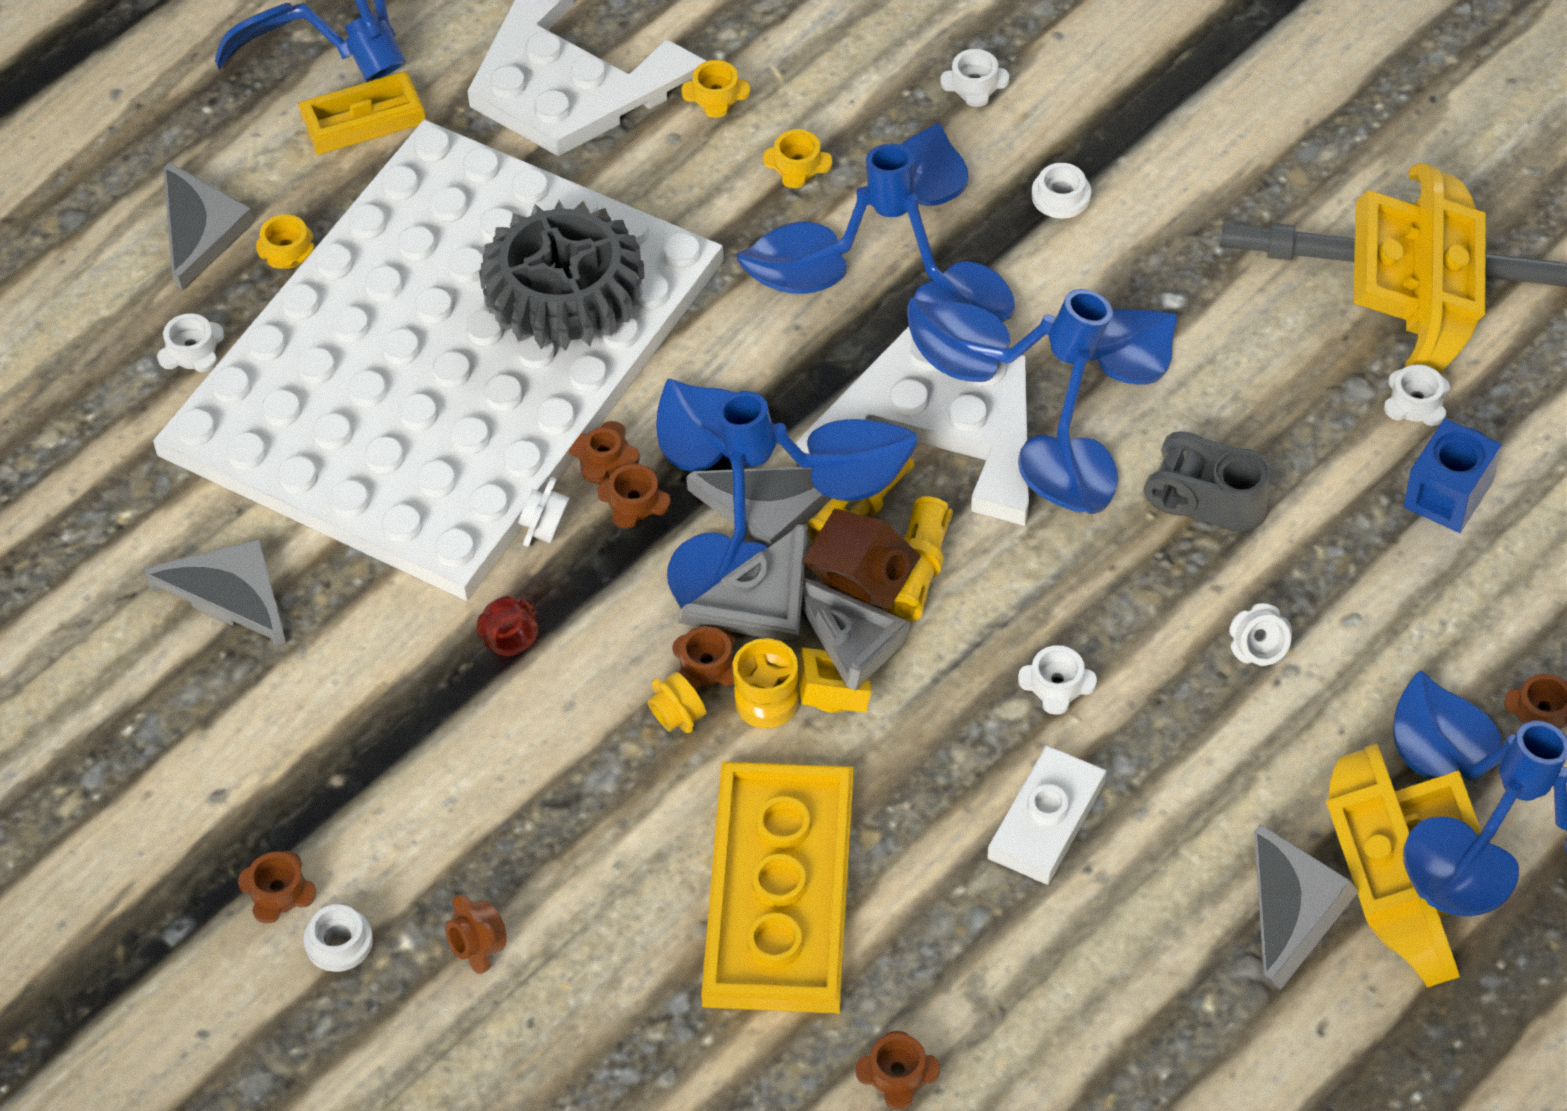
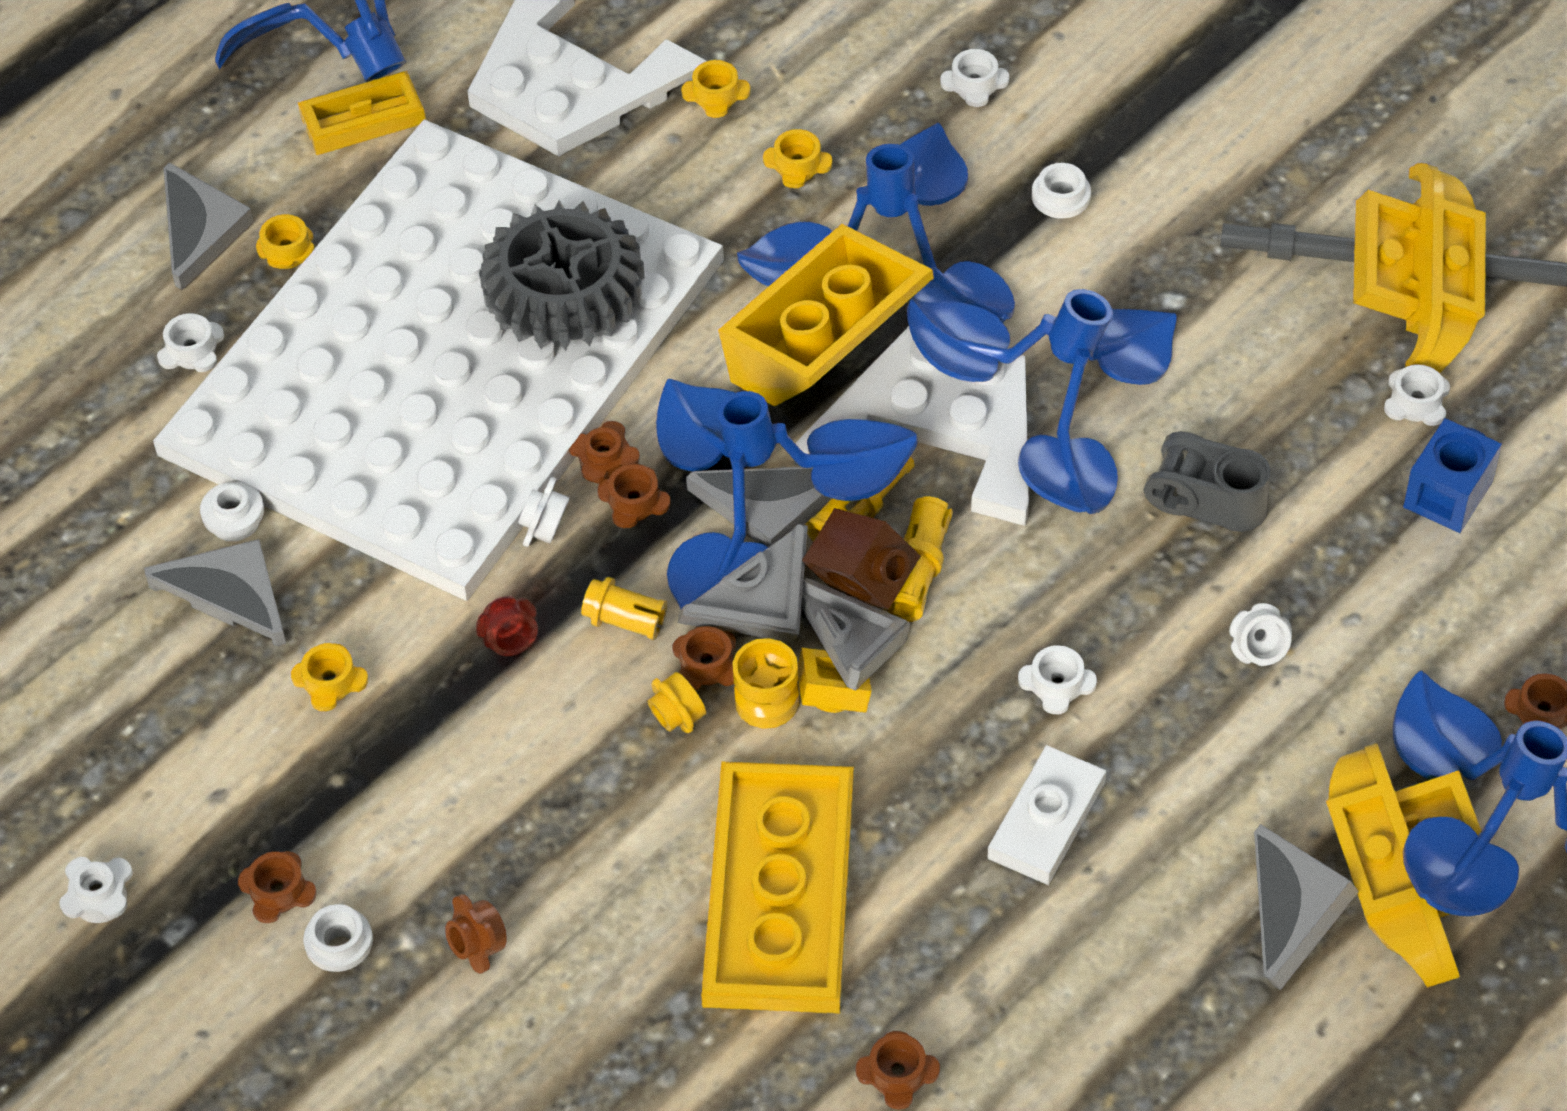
(101, 904): none -> white plate
(233, 523): none -> white plate
(325, 661): none -> yellow plate
(623, 608): none -> yellow pin
(817, 313): none -> yellow slope

